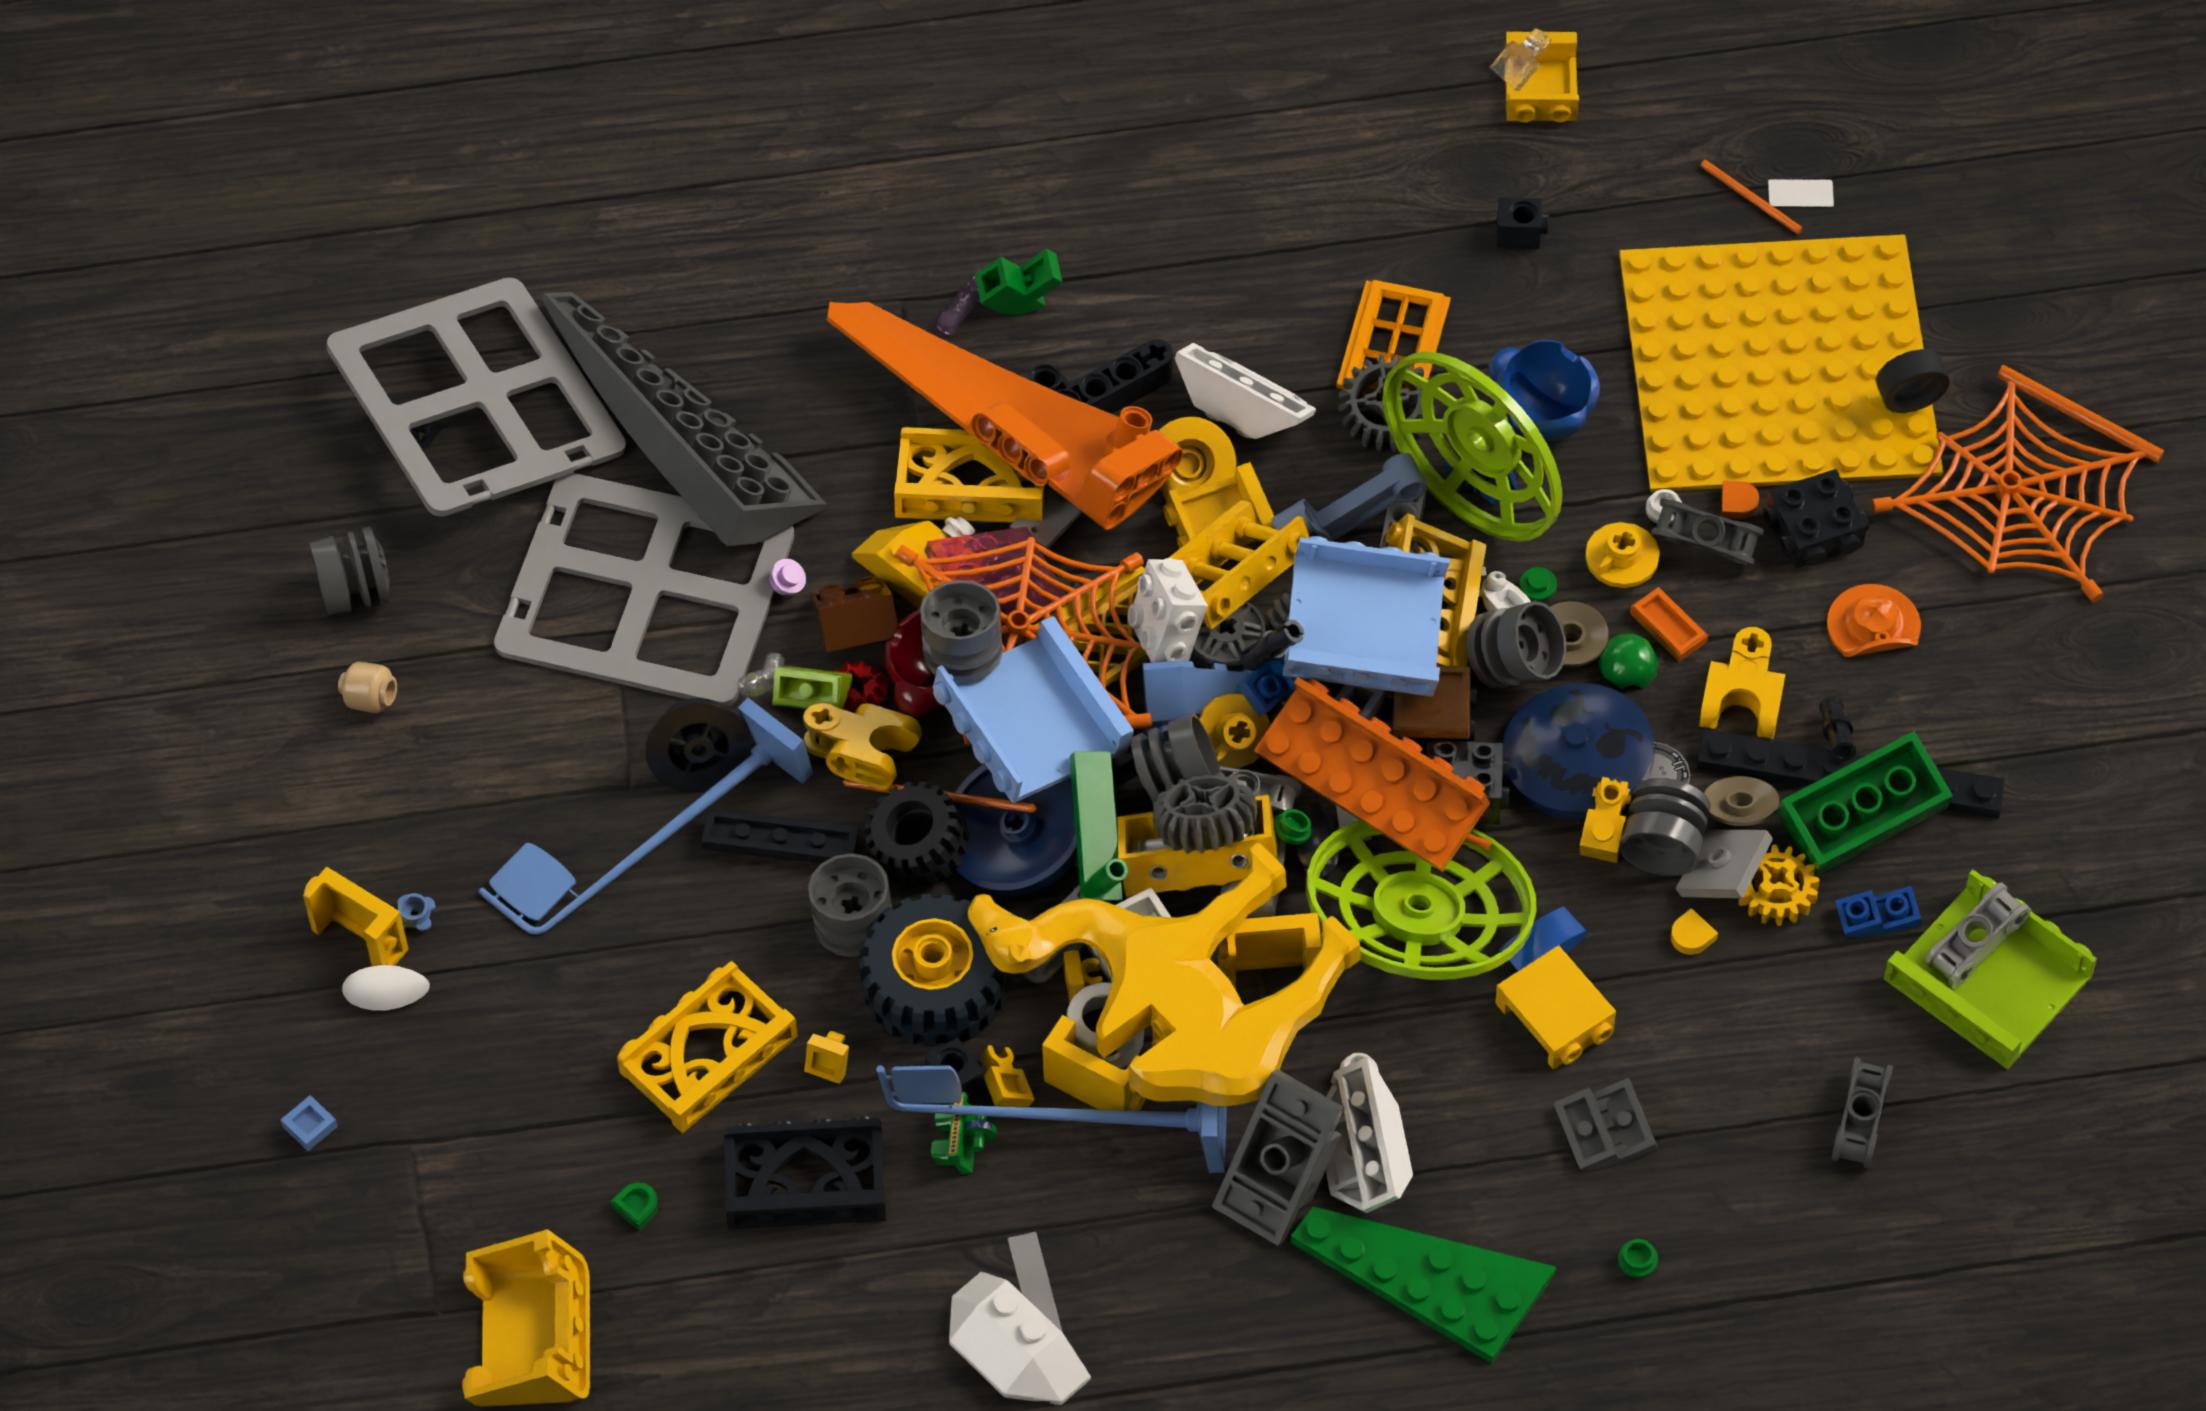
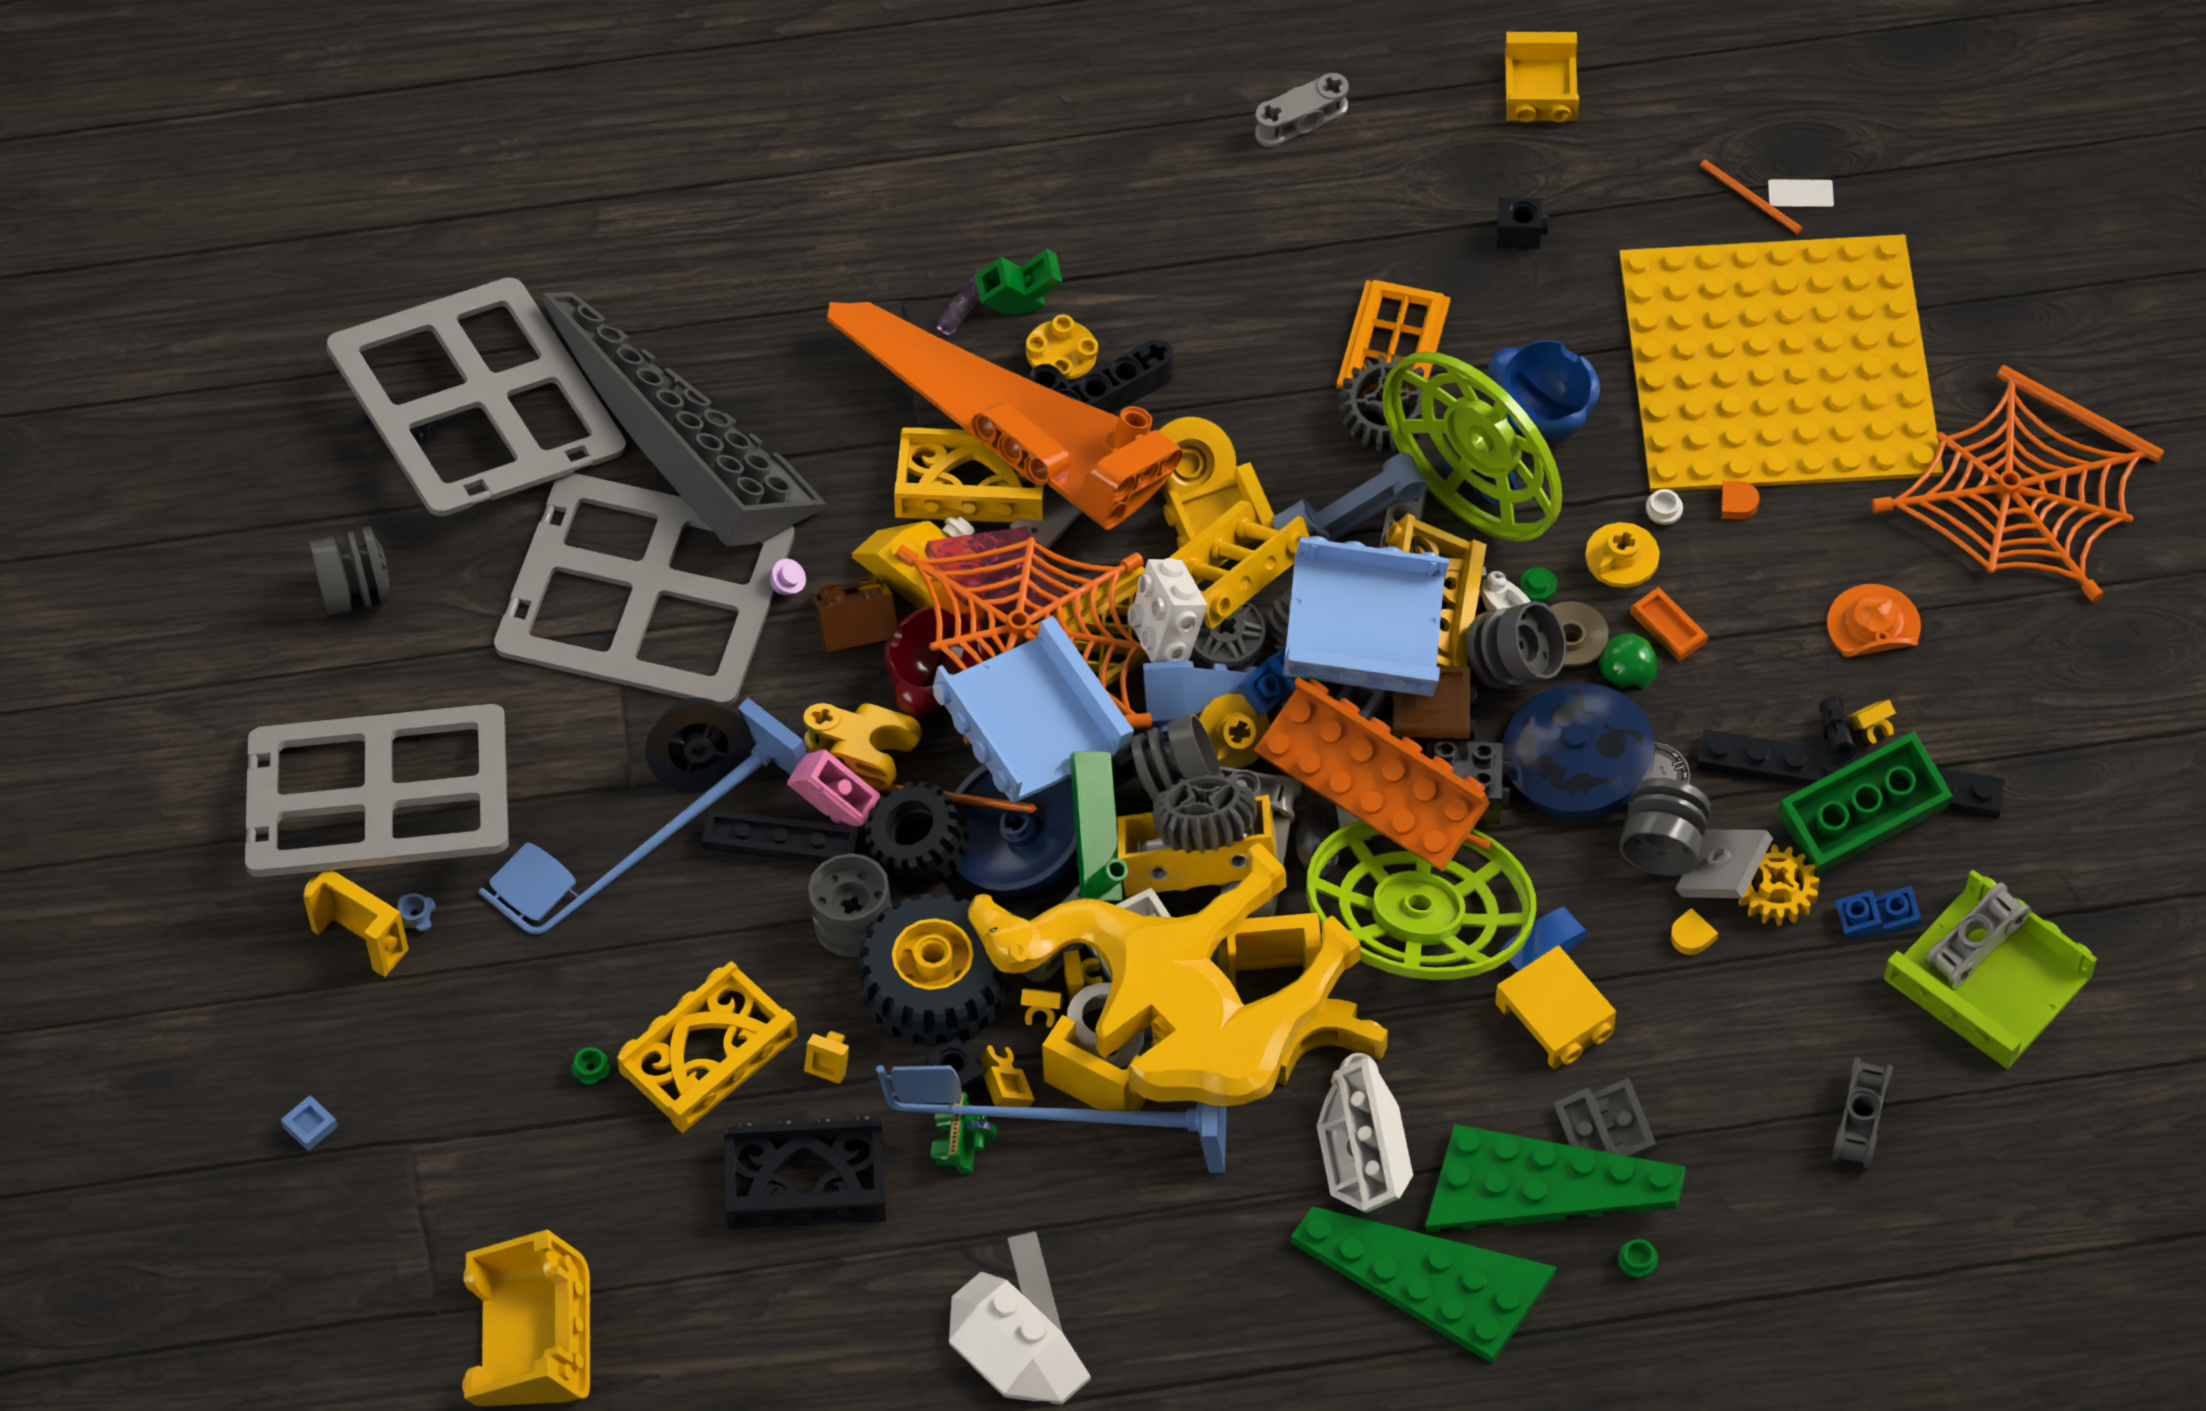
(367, 687): tan head -> none
(379, 793): none -> light grey window
(384, 987): white arm -> none
(587, 1057): none -> green plate
(636, 1204): green tile -> none
(761, 681): clear arm -> none
(806, 687): lime slope -> none
(833, 788): none -> bright pink brick
(873, 689): red gear -> none
(961, 630): dark grey wheel -> none
(1041, 1001): none -> yellow tile
(1063, 345): none -> yellow dish
(1238, 395): white wedge -> none
(1272, 645): black pin -> none
(1280, 1157): dark grey brick -> none
(1293, 827): green plate -> none
(1301, 110): none -> light grey piece
(1336, 1027): none -> yellow arch
(1517, 62): clear plate -> none
(1534, 1181): none -> green wing
(1605, 824): yellow brick -> none
(1729, 532): dark grey piece -> none
(1742, 801): dark tan dish -> none
(1745, 683): yellow piece -> none
(1816, 519): black brick -> none
(1873, 716): none -> yellow tile
(1912, 381): black tyre -> none

